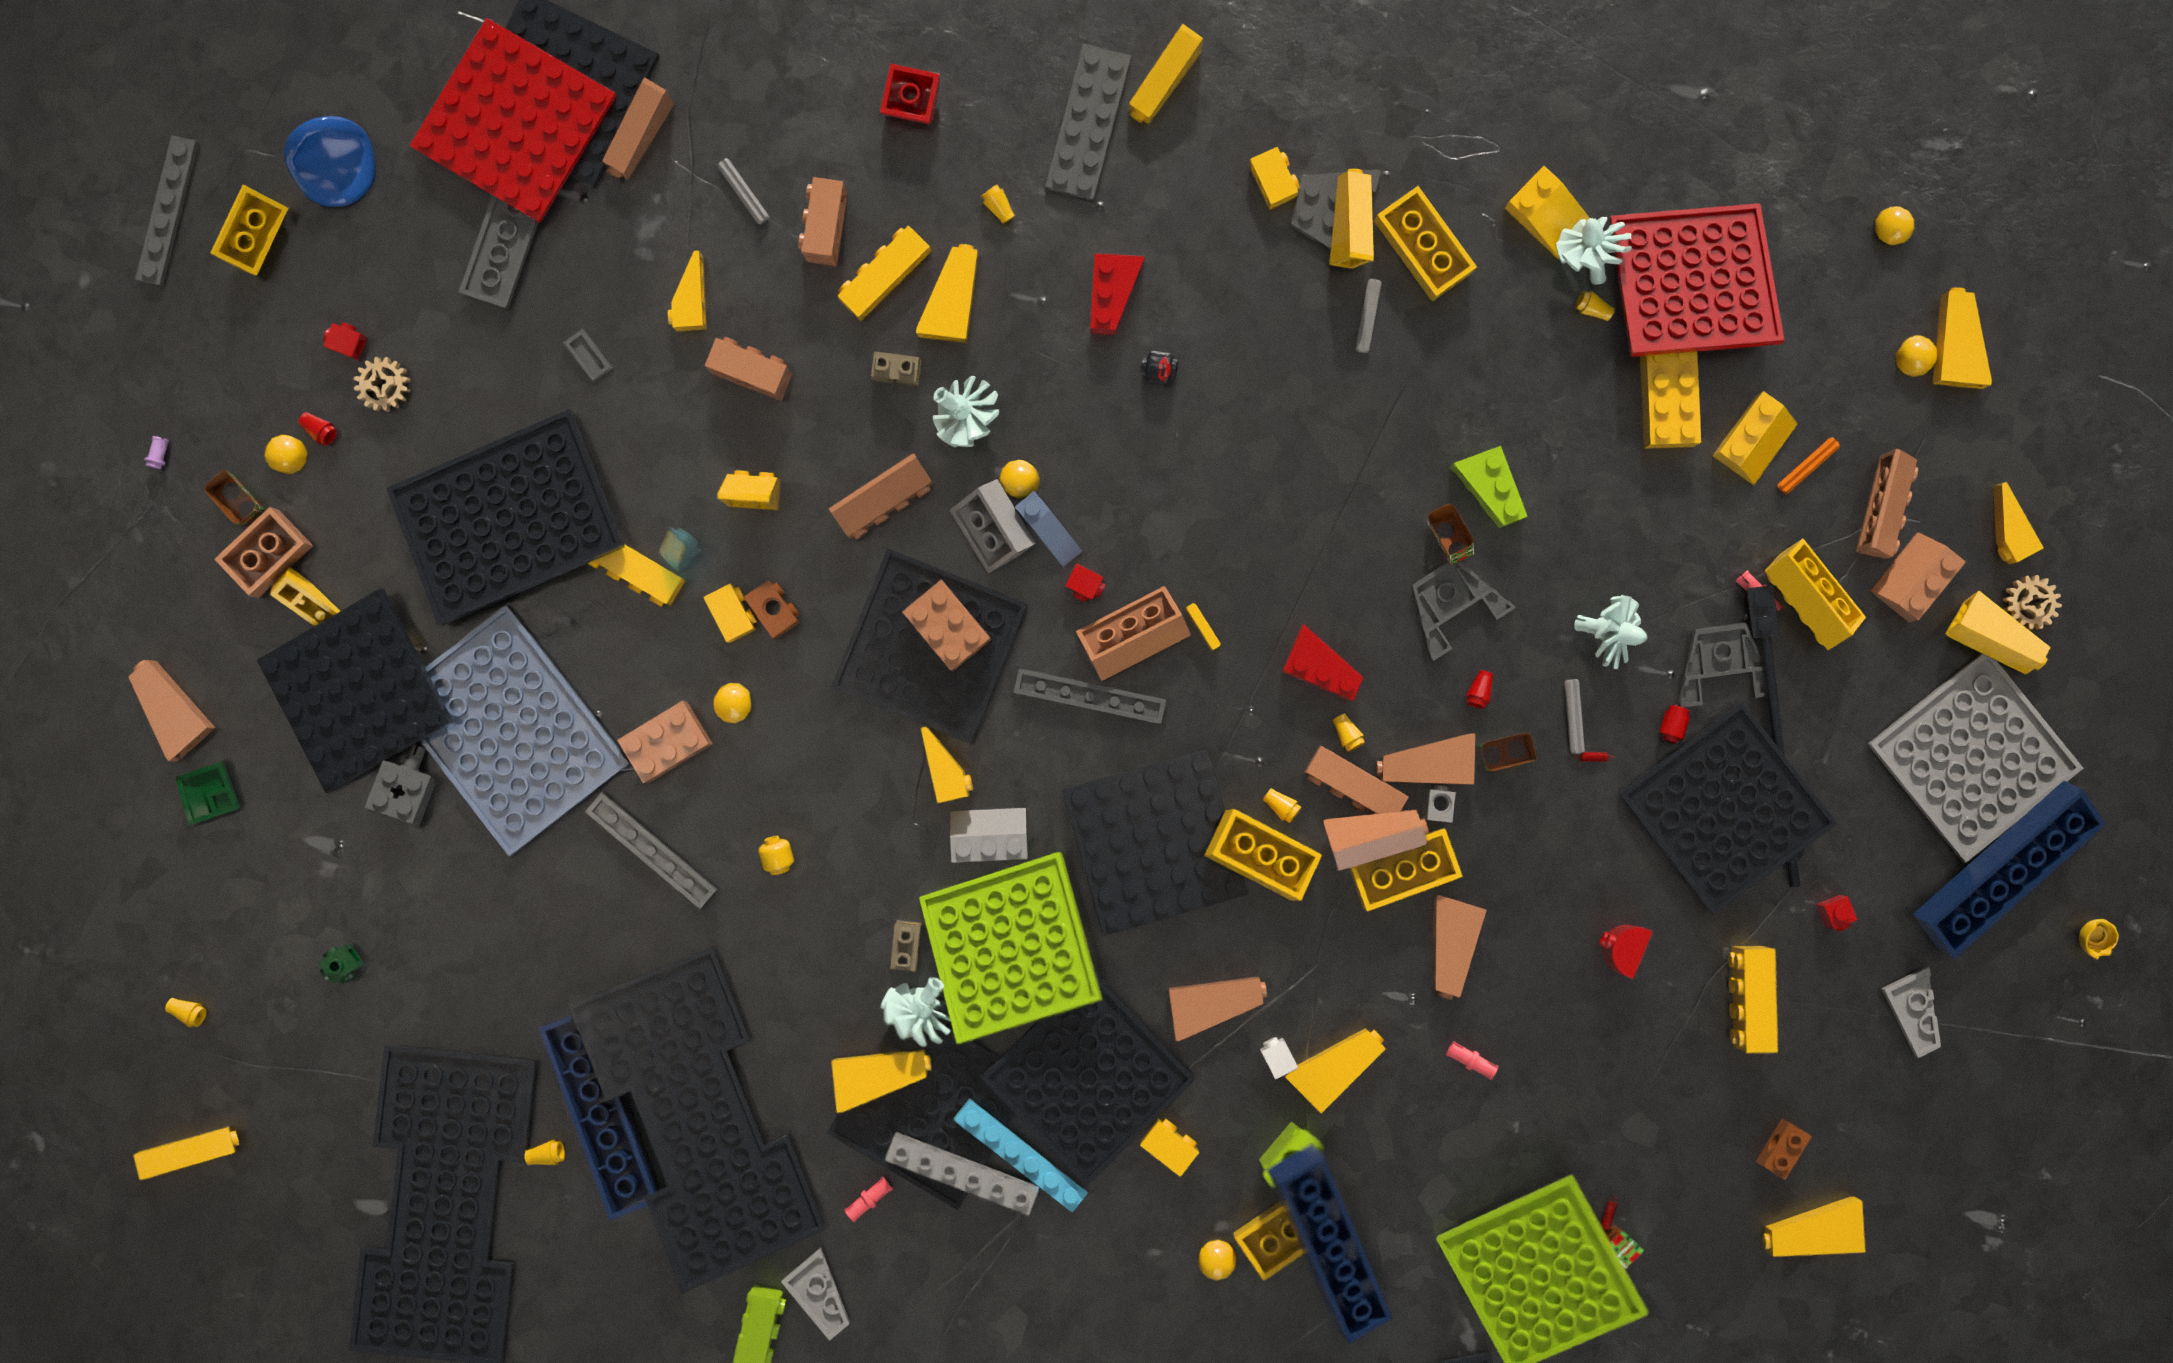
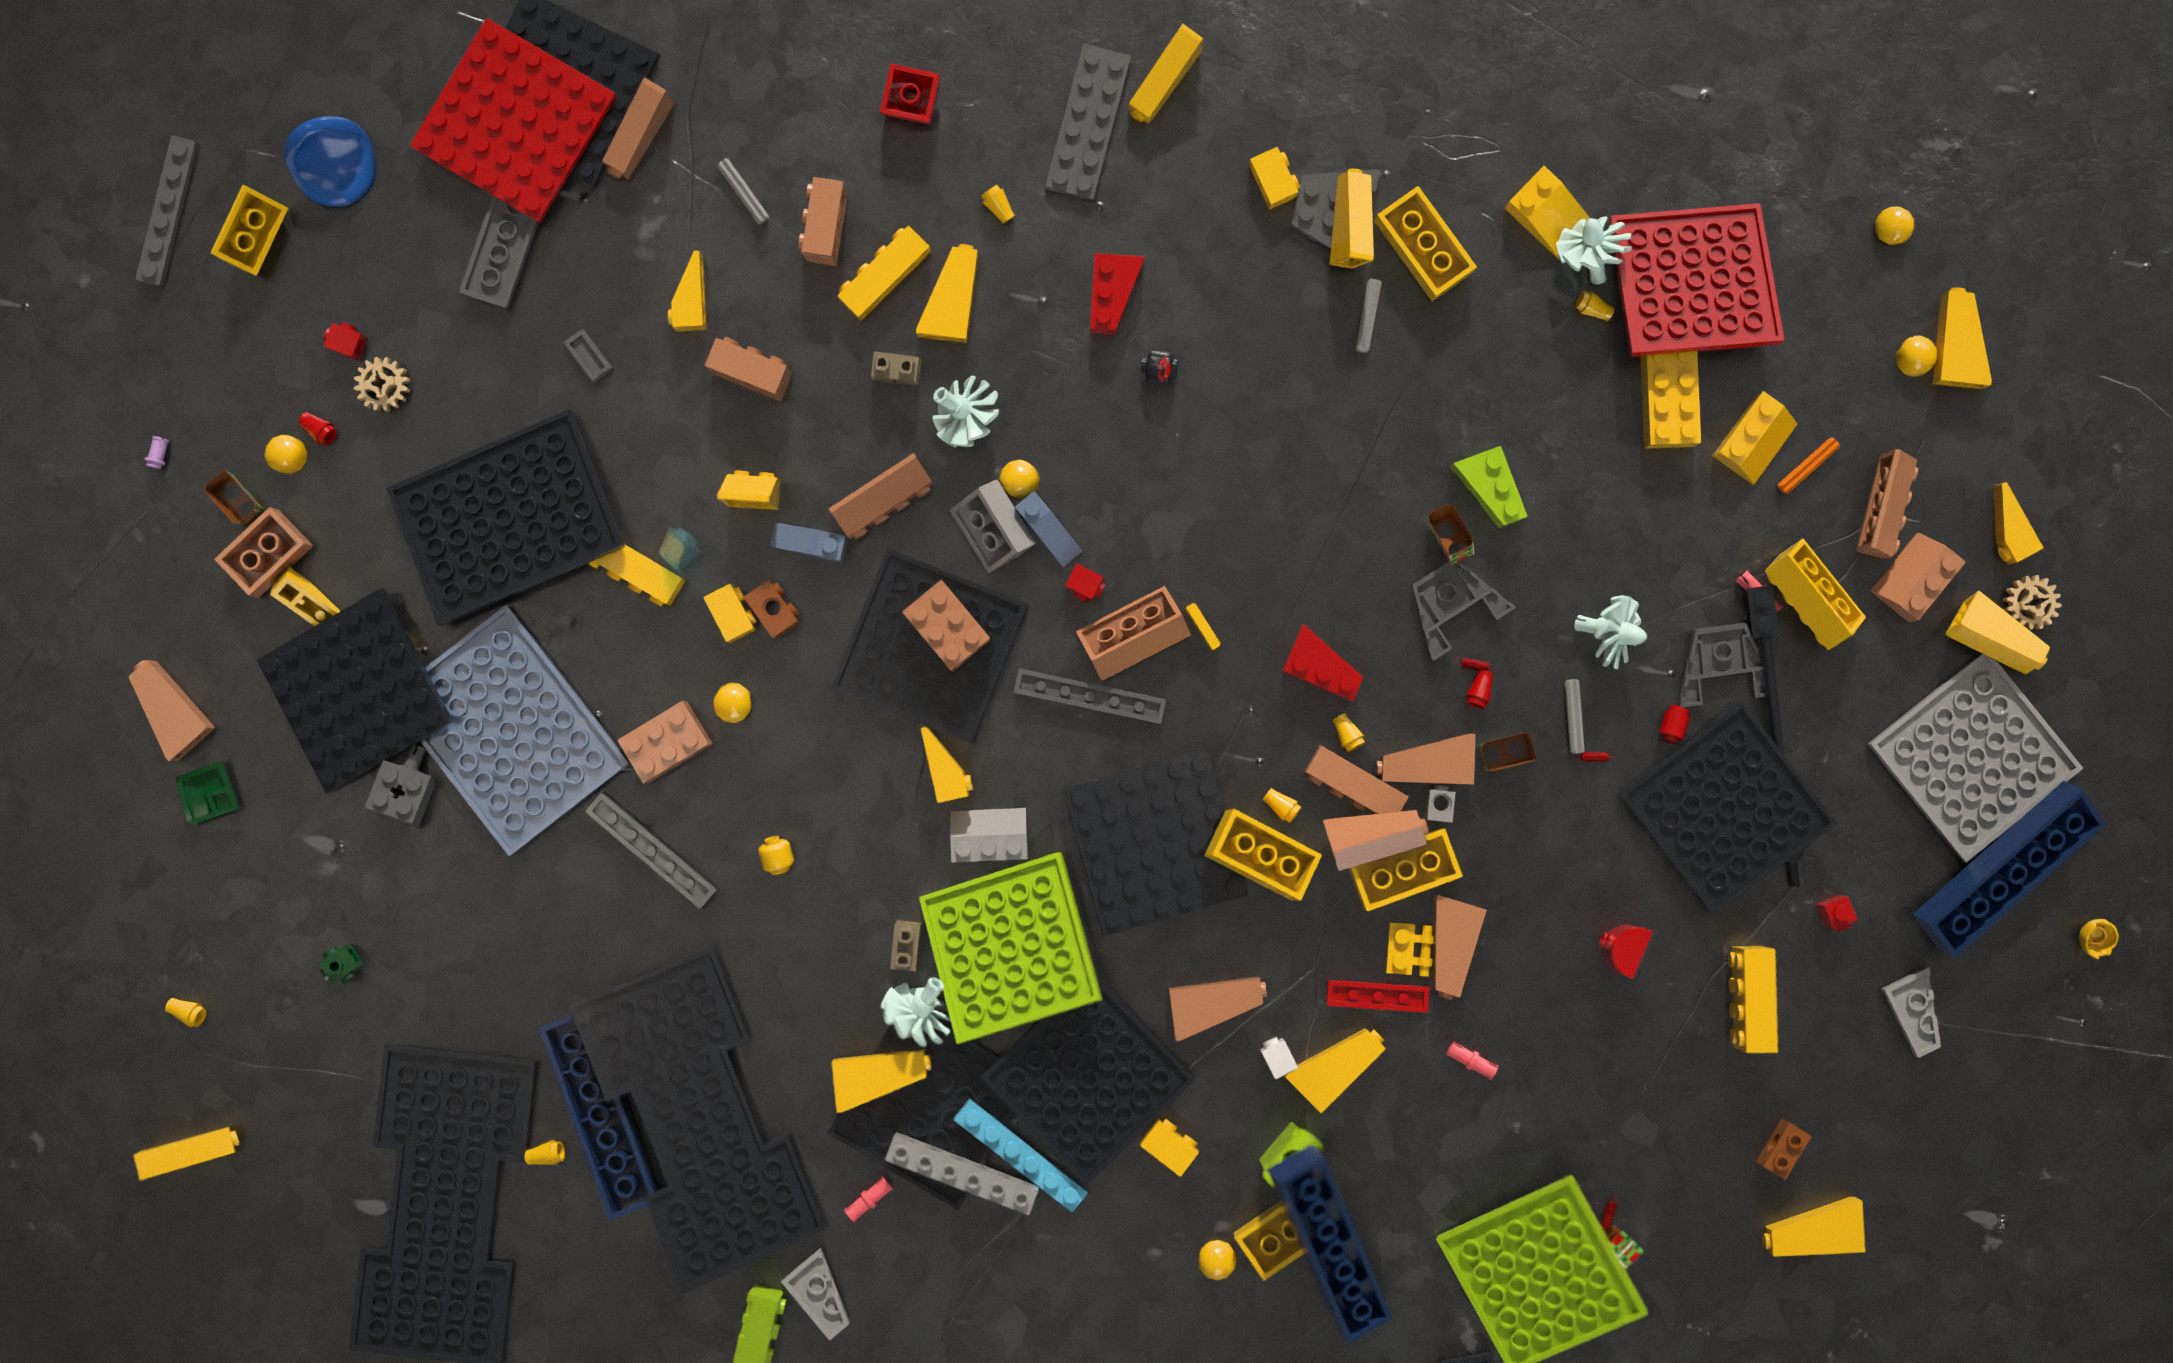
(809, 542): none -> sand blue slope
(1377, 996): none -> red plate
(1401, 947): none -> yellow plate
(1475, 664): none -> red piece

